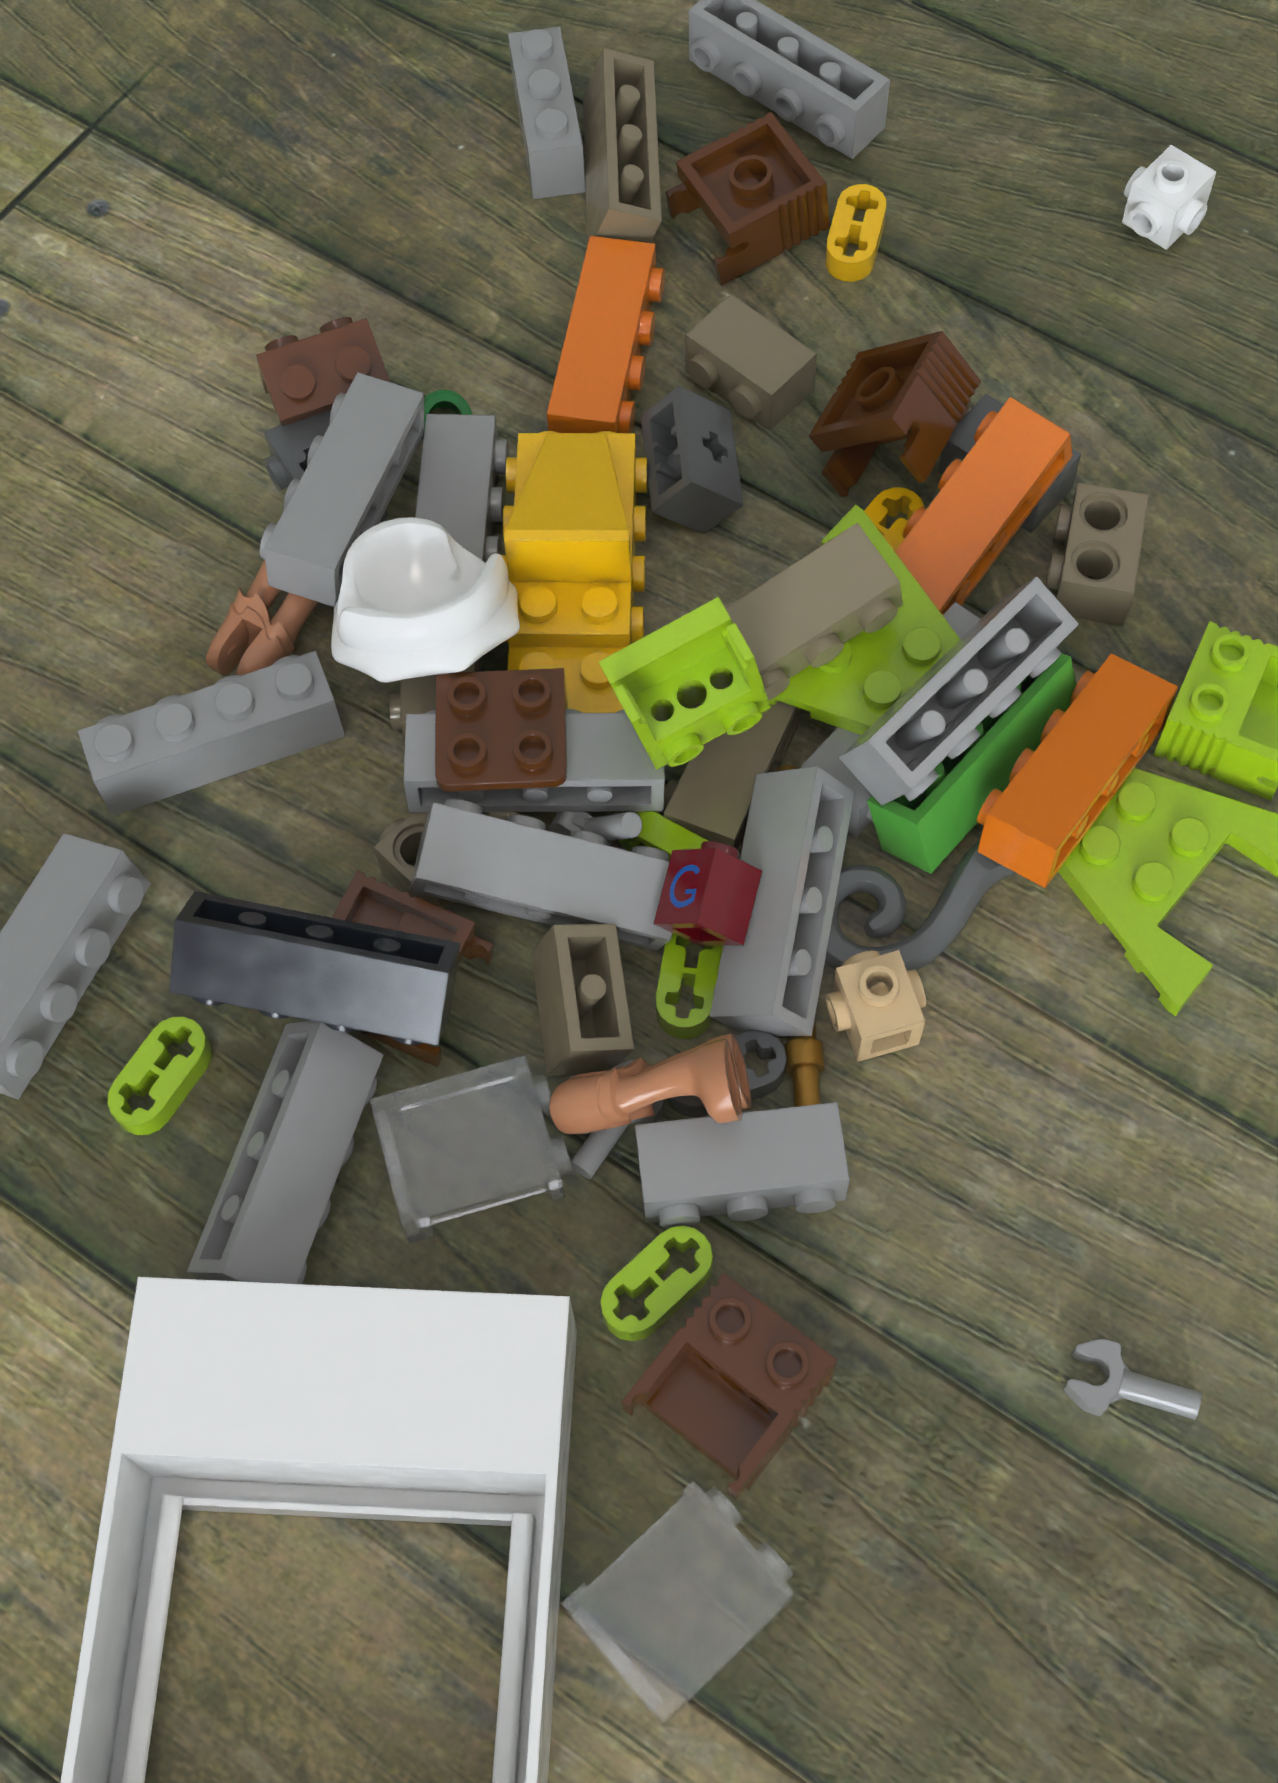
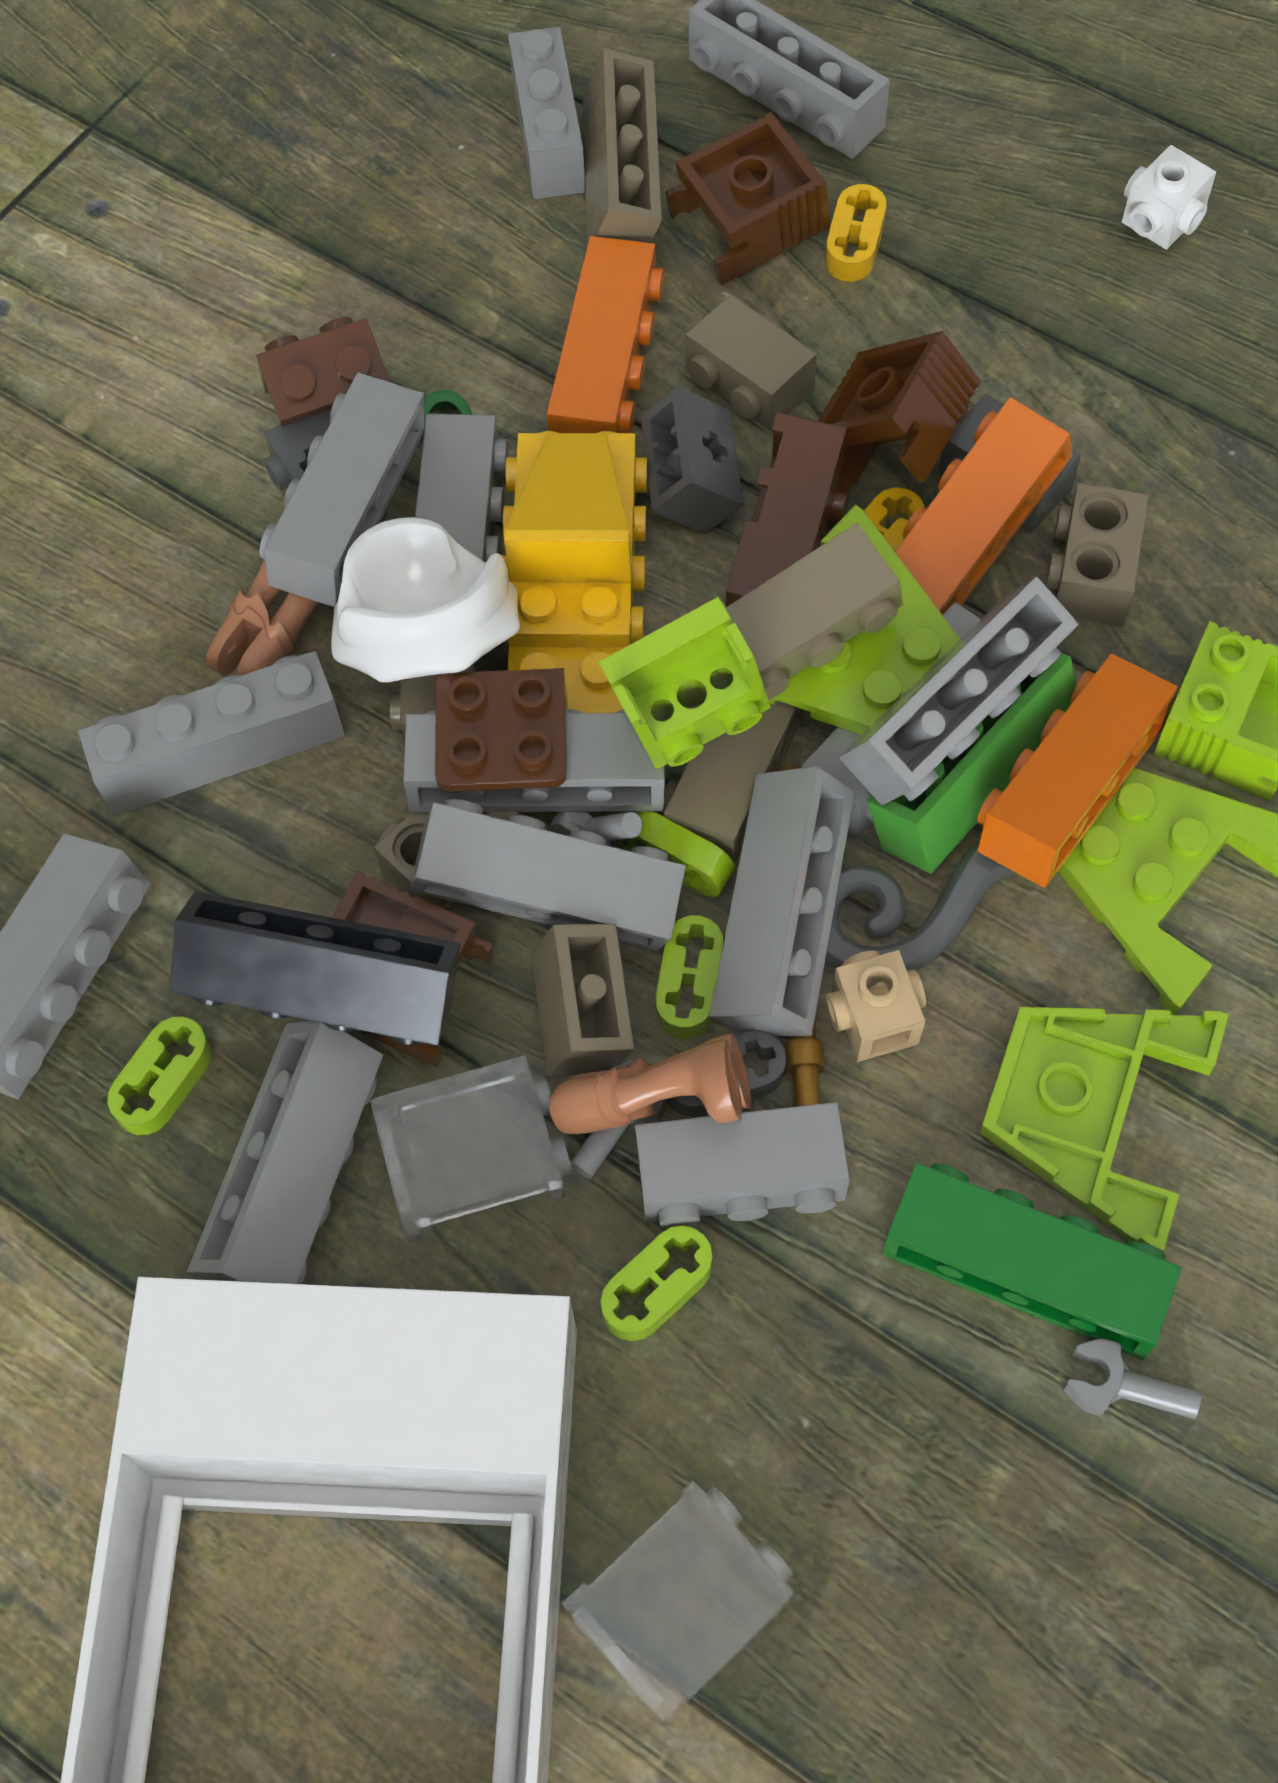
(708, 895): dark red brick -> none
(734, 1382): reddish brown piece -> none
(795, 502): none -> reddish brown wedge
(1032, 1259): none -> green brick
(1068, 1095): none -> lime wing

